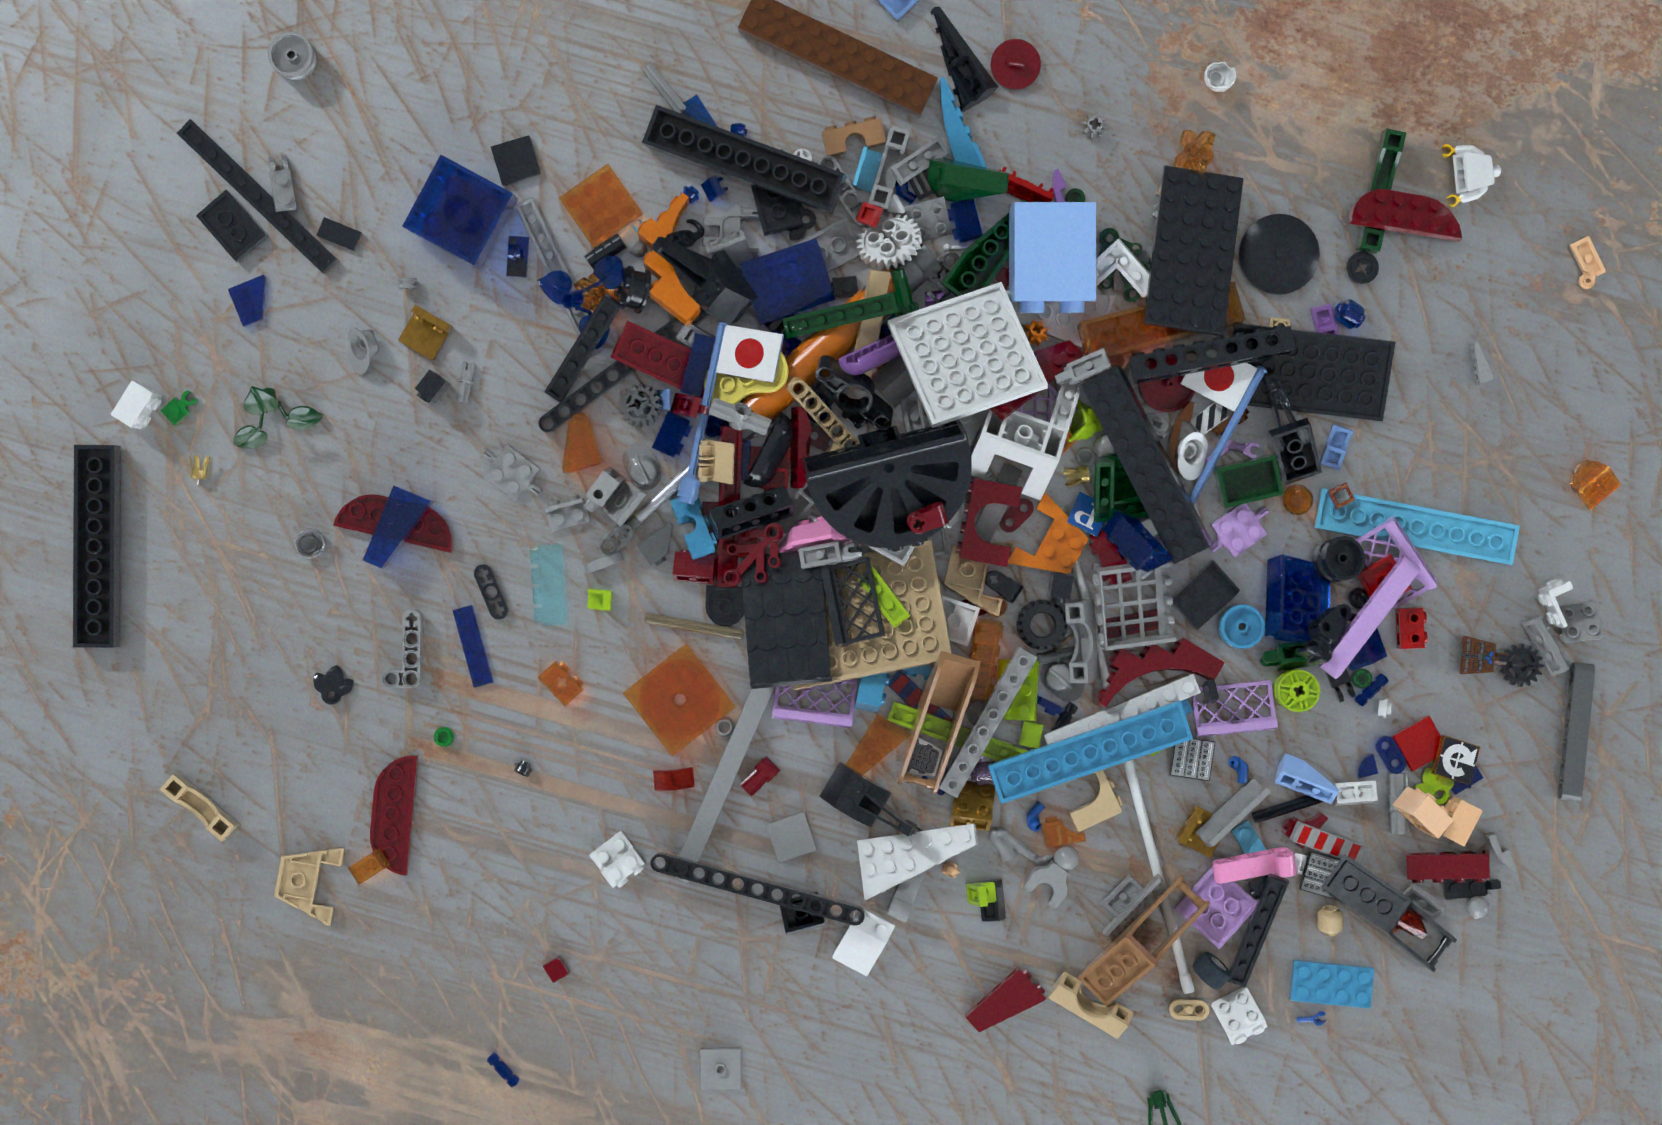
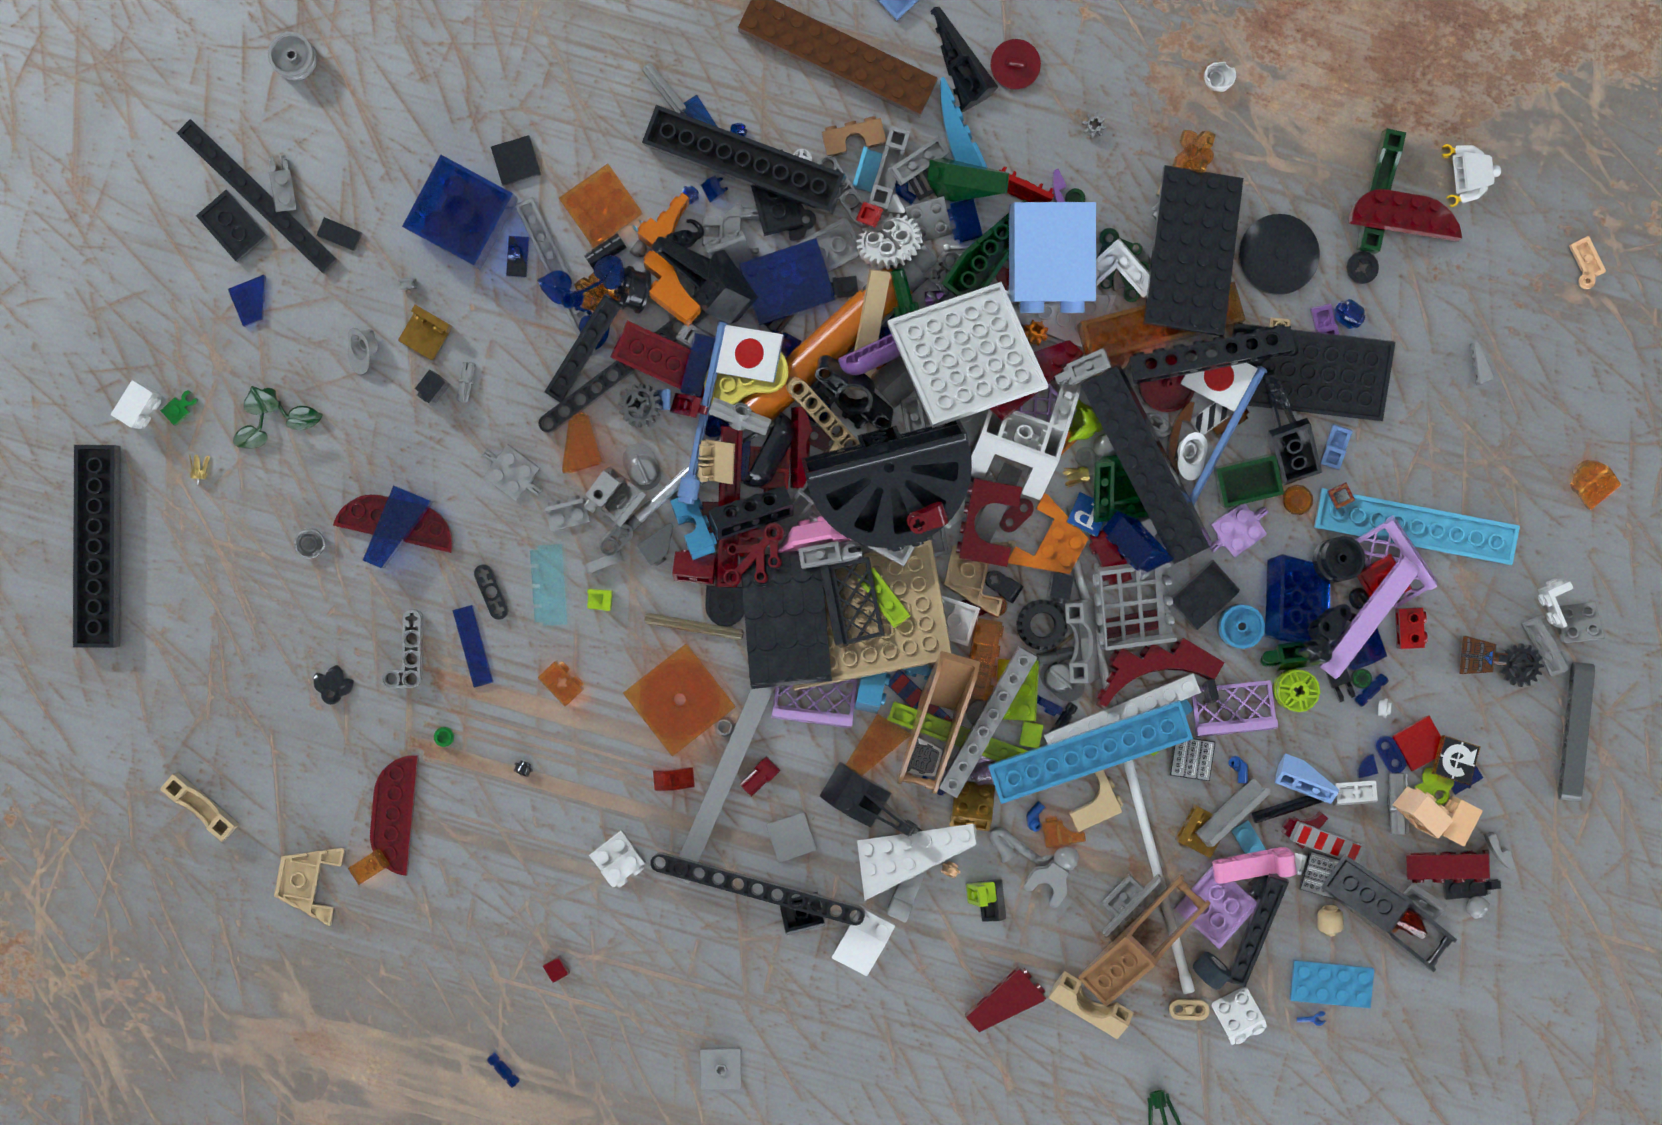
(671, 435): clear blue brick -> none
(841, 315): dark green plate -> none
(1244, 448): lavender piece -> none

